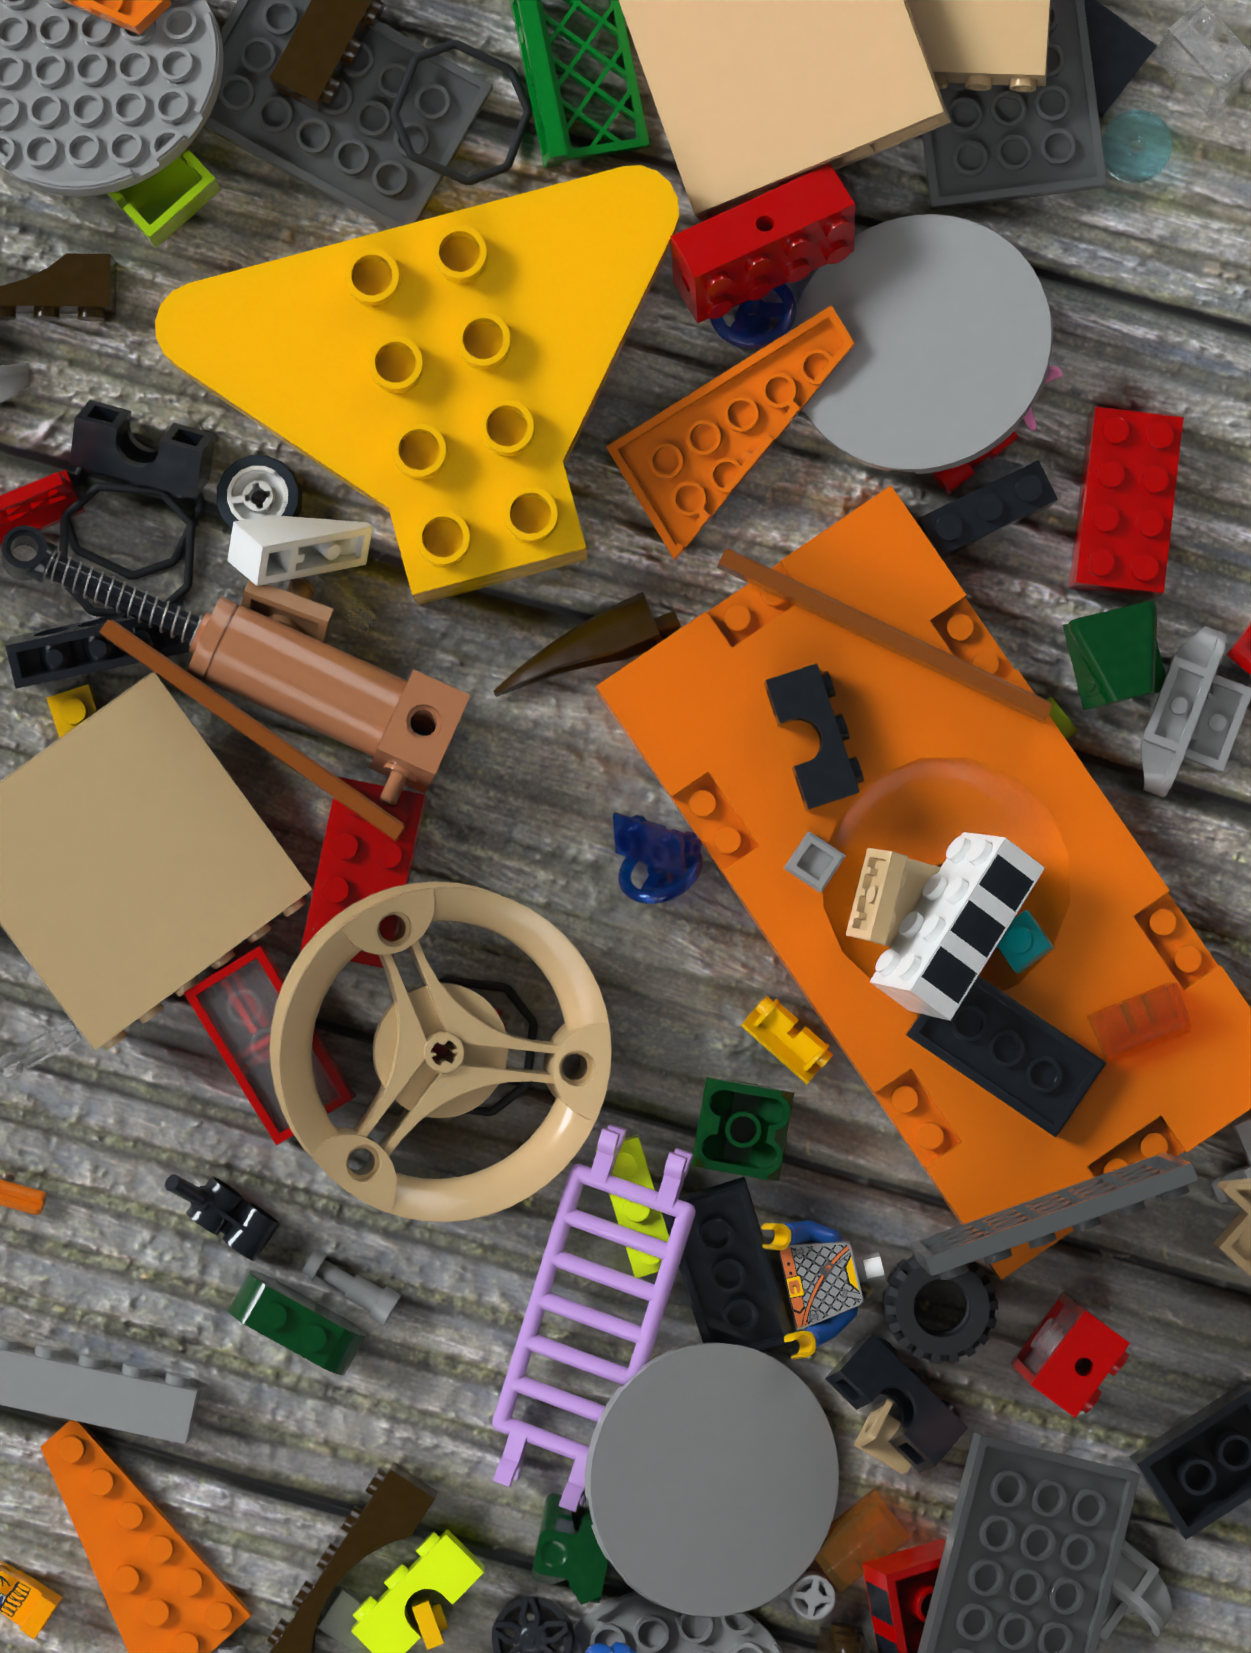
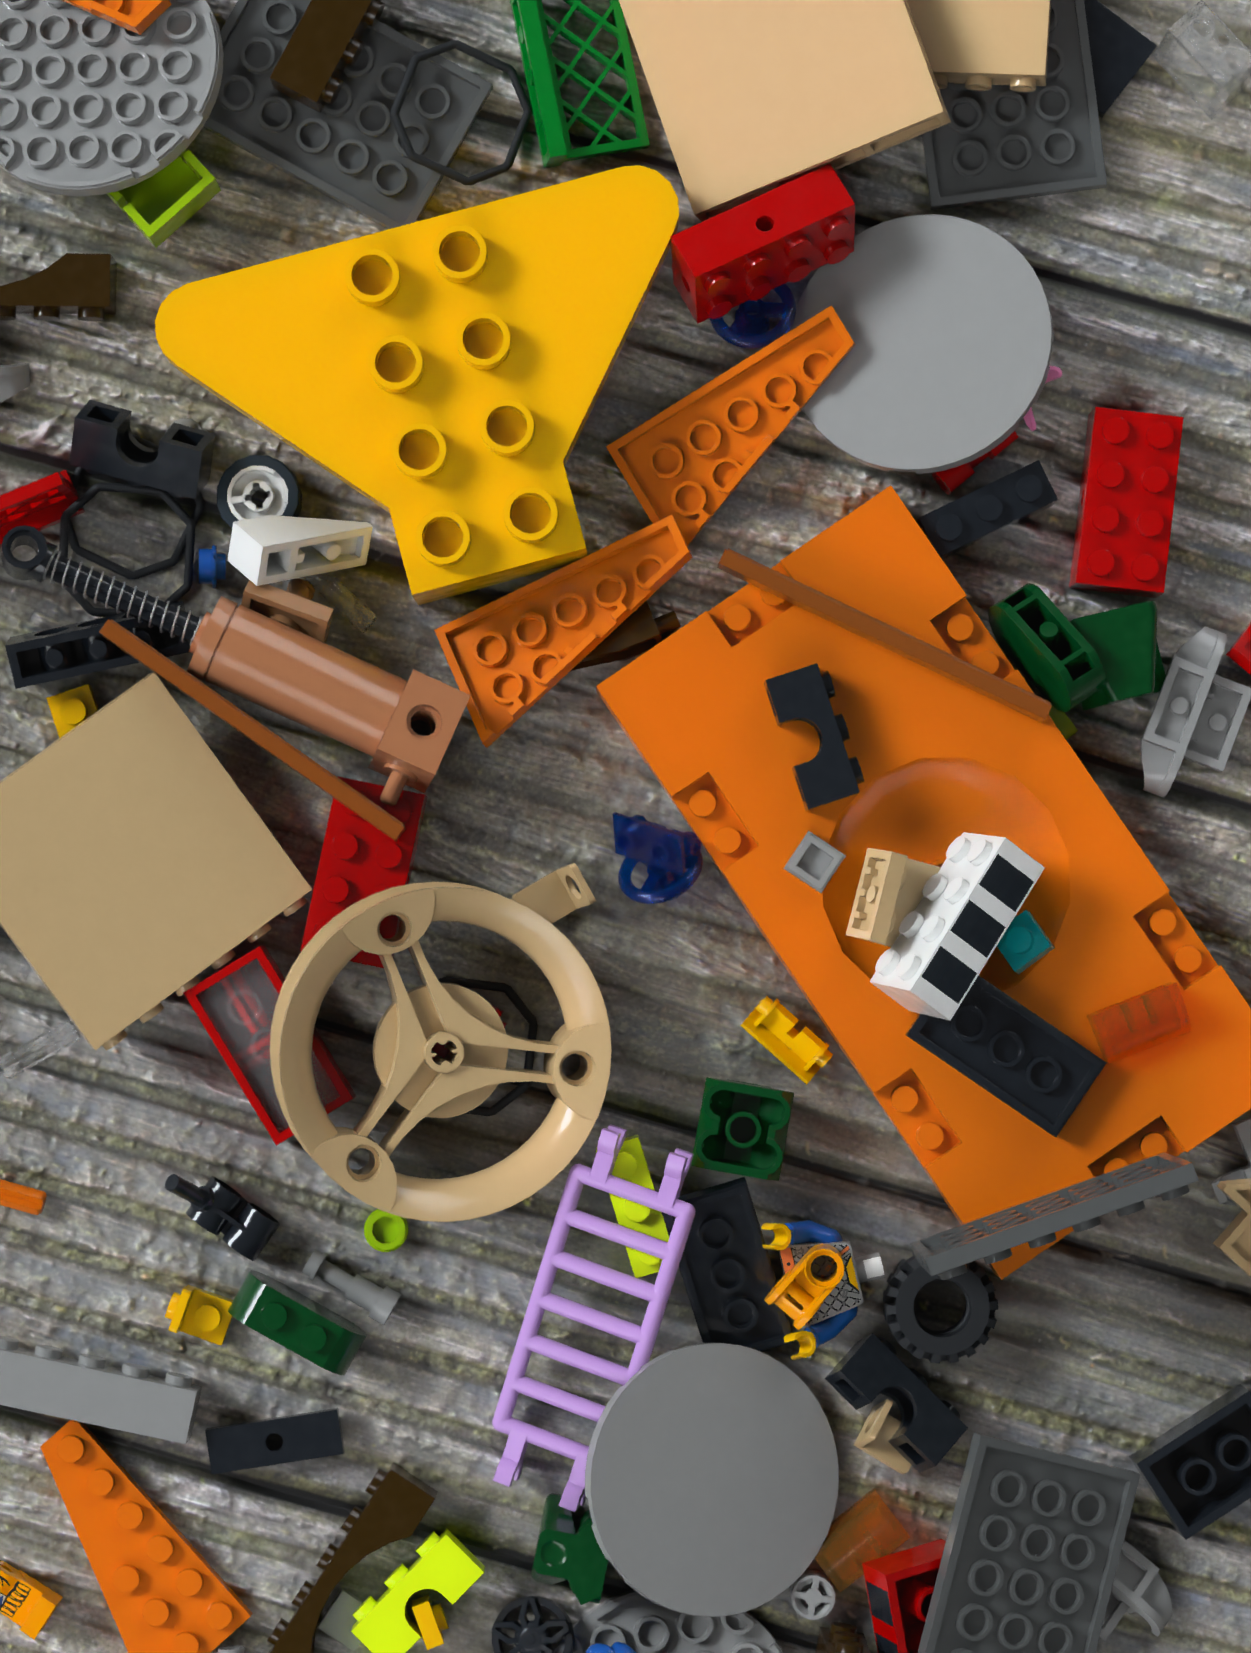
(200, 1314): none -> yellow bracket
(211, 566): none -> blue plate
(247, 1443): none -> black tile
(385, 1231): none -> lime tile
(537, 634): none -> orange wing
(556, 894): none -> tan bracket
(805, 1286): none -> light orange piece
(1047, 647): none -> dark green brick
(1071, 1356): red brick -> none
(1148, 130): clear light blue piece -> none

